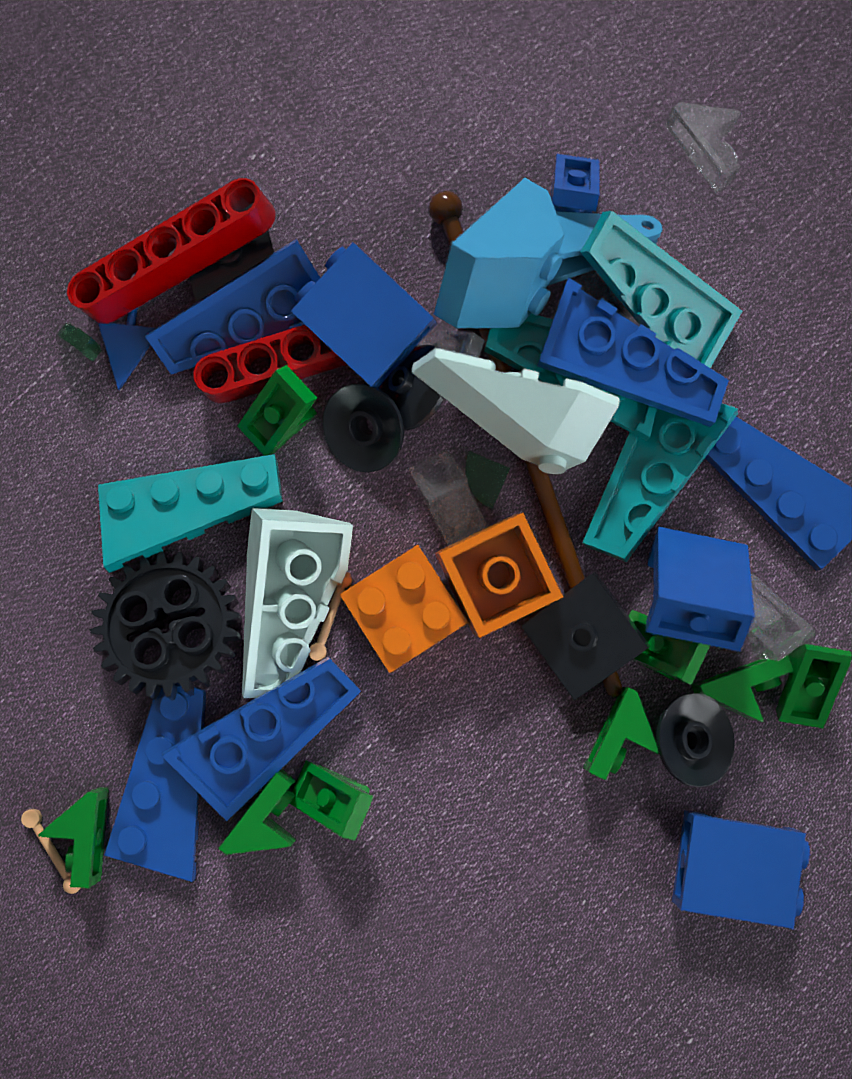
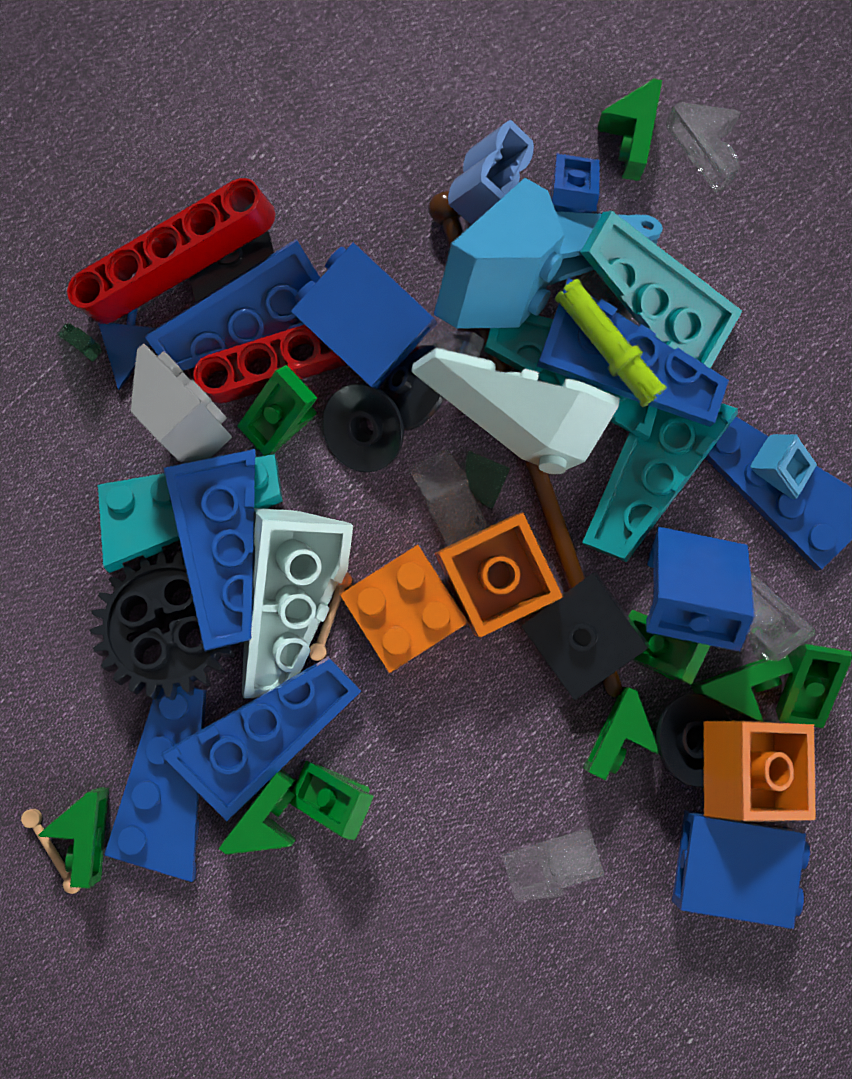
(175, 408): none -> light grey slope
(215, 530): none -> blue wing
(490, 171): none -> medium blue brick
(552, 865): none -> clear slope
(612, 345): none -> lime pin
(634, 120): none -> green slope
(759, 771): none -> orange brick
(784, 463): none -> dark azure slope

